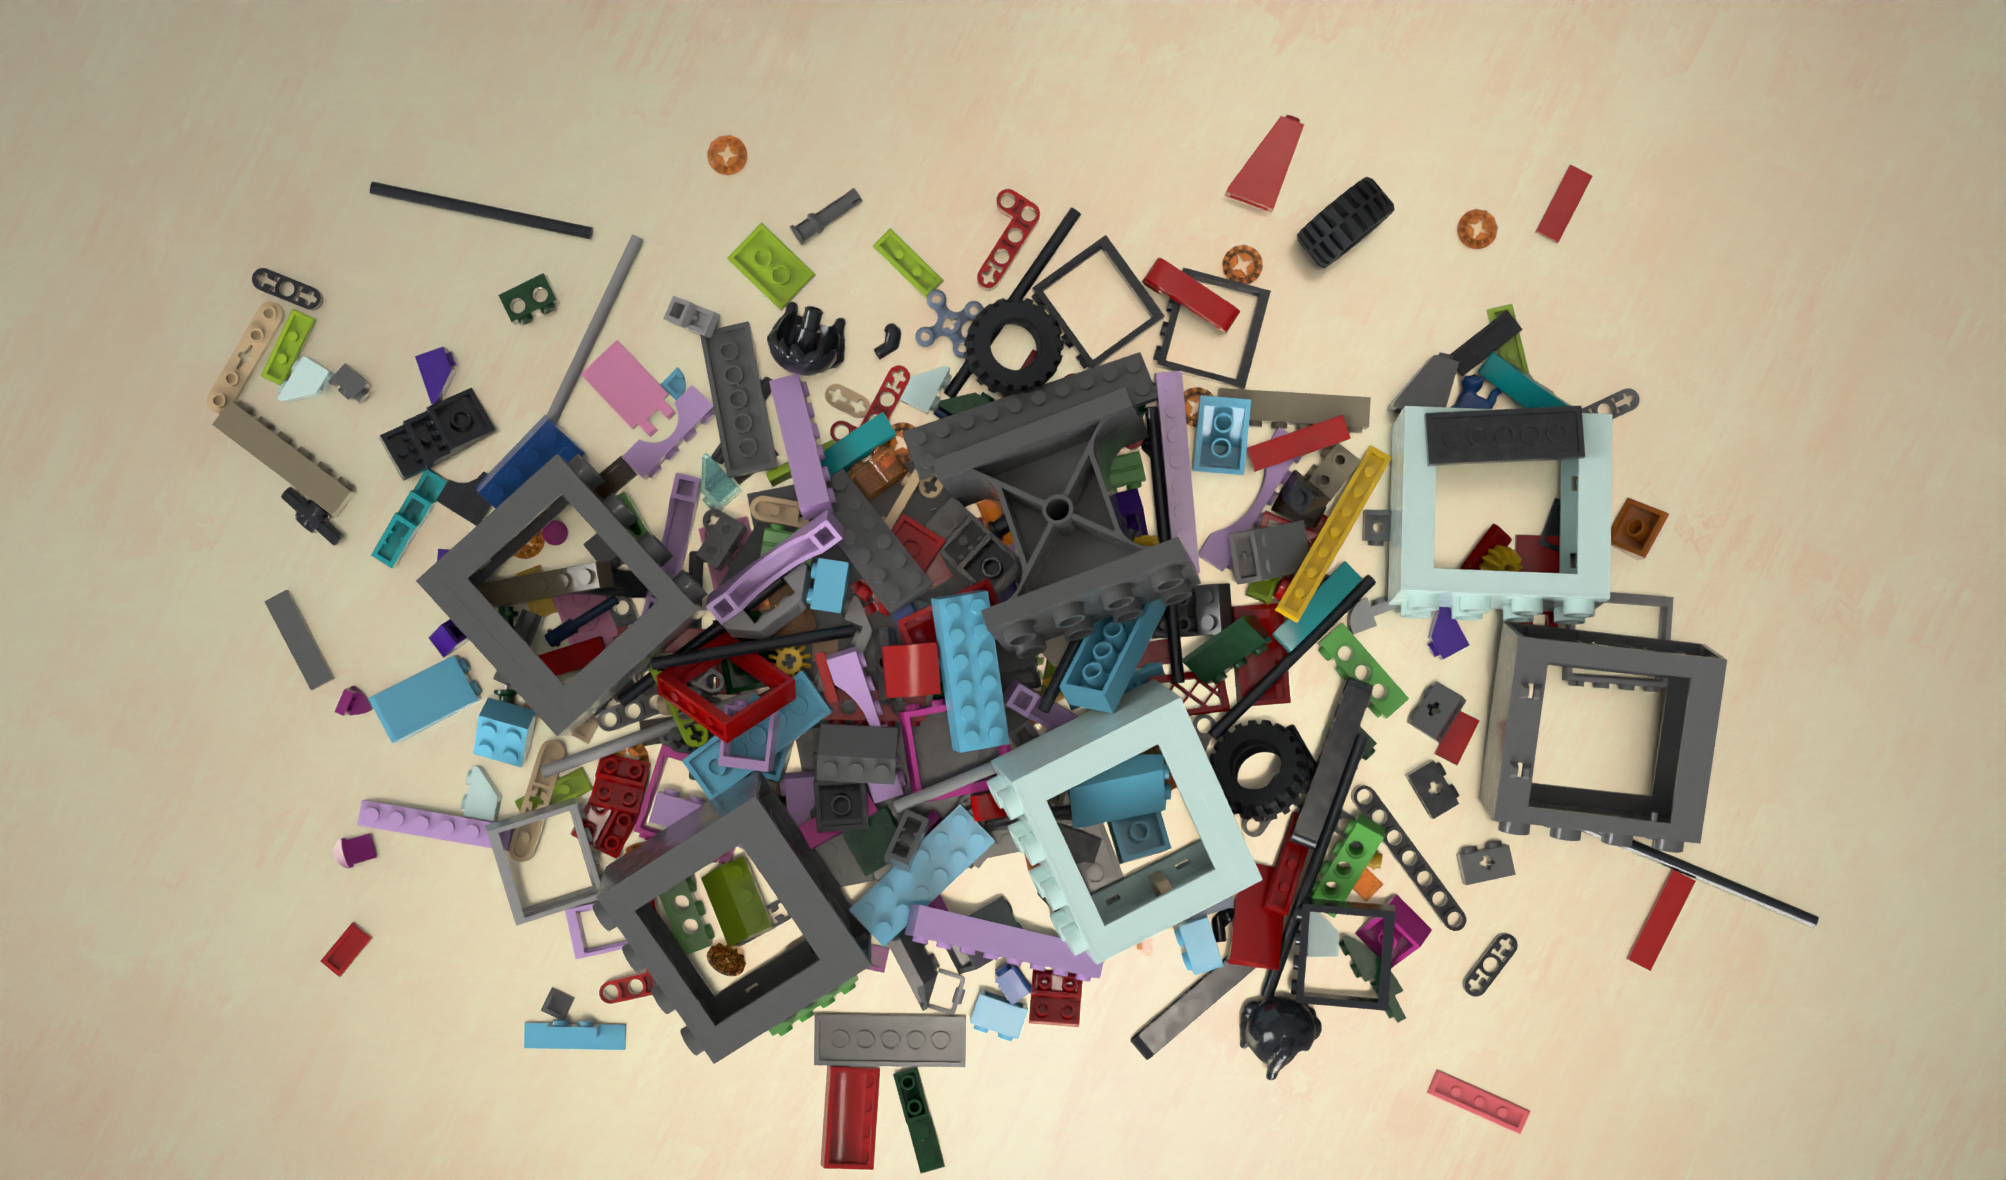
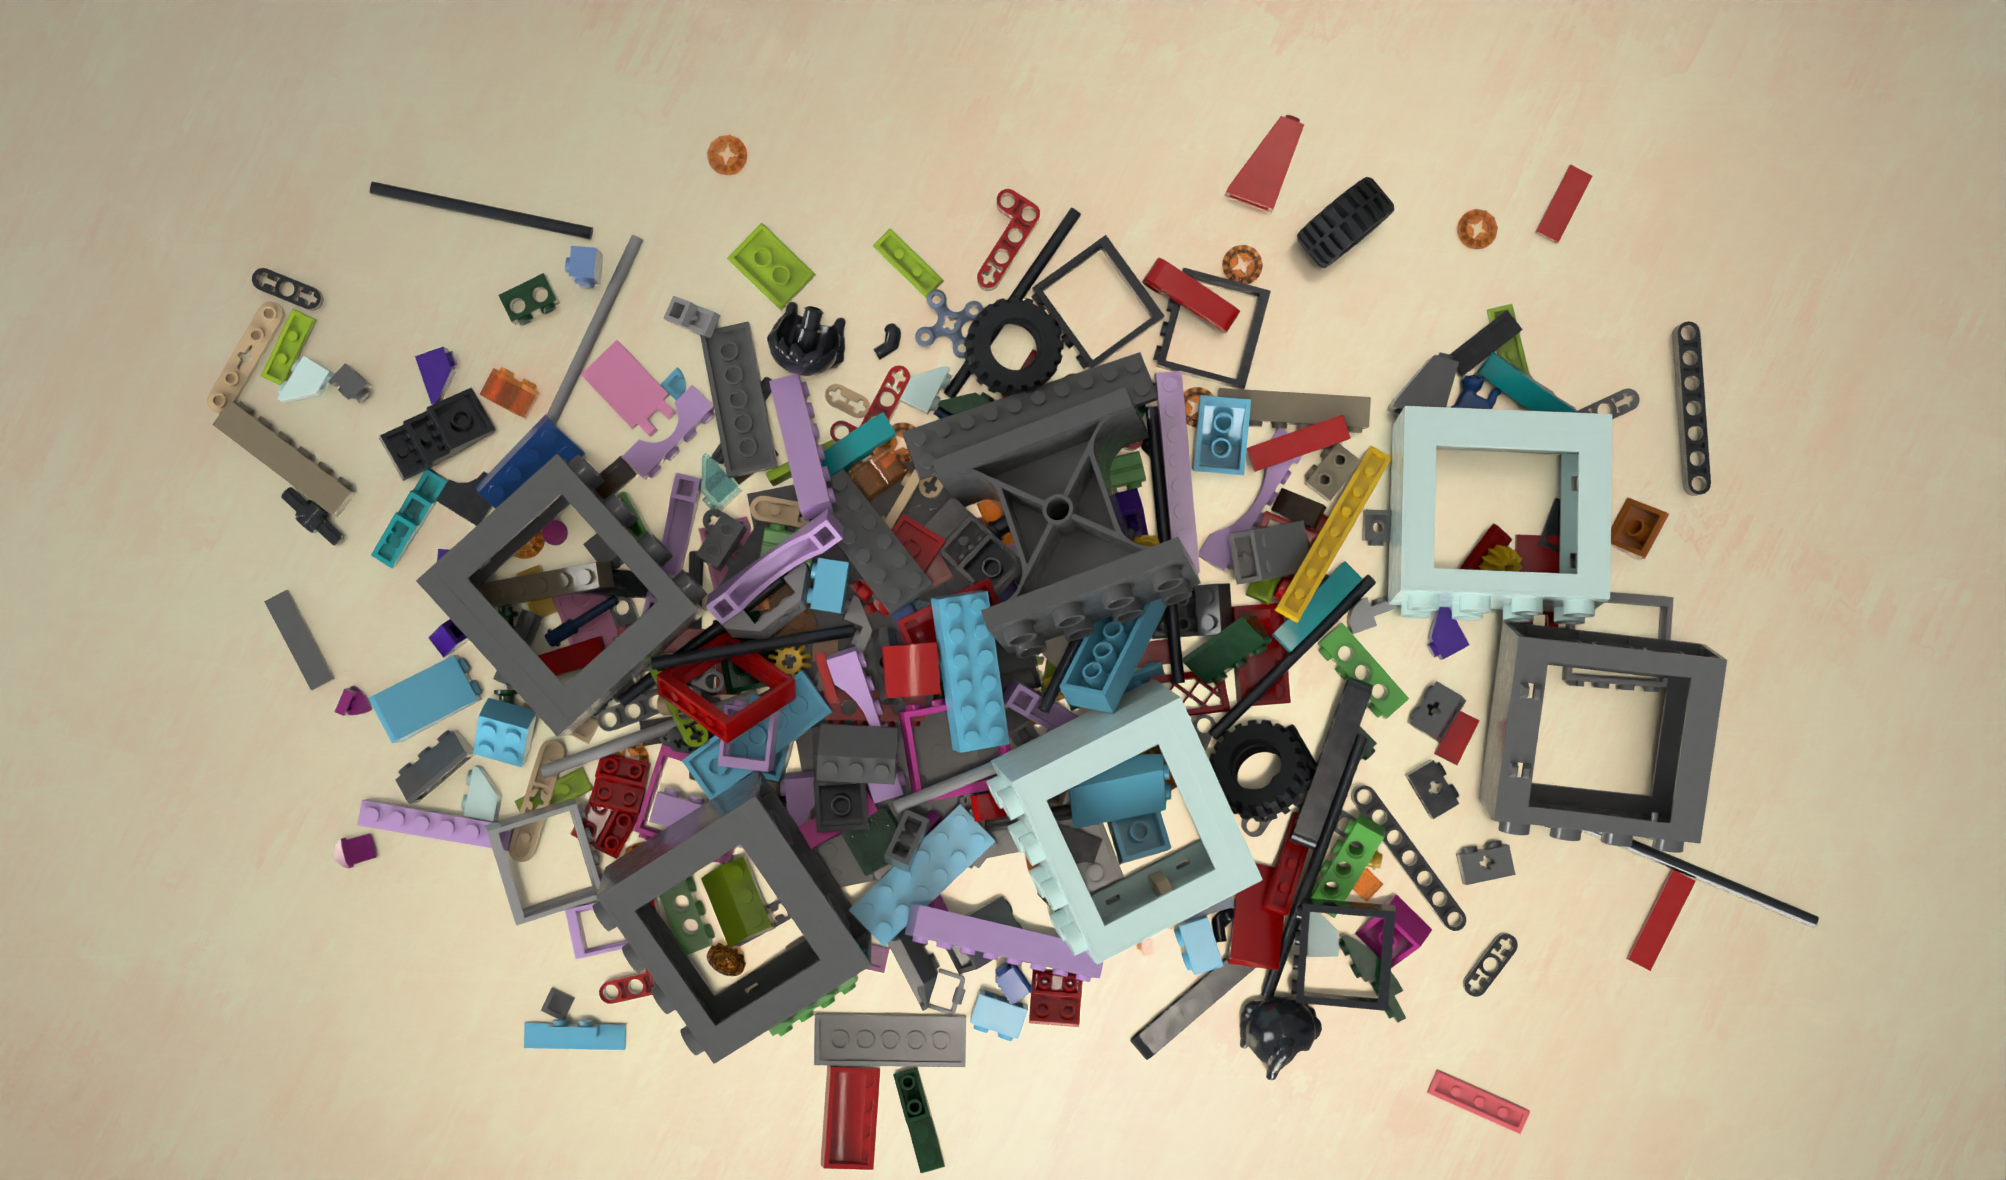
(346, 949): red tile -> none
(434, 766): none -> dark grey slope
(510, 393): none -> clear orange brick
(584, 266): none -> medium blue brick
(816, 222): dark grey pin -> none
(1304, 496): black slope -> none
(1504, 435): black plate -> none
(1694, 396): none -> black beam

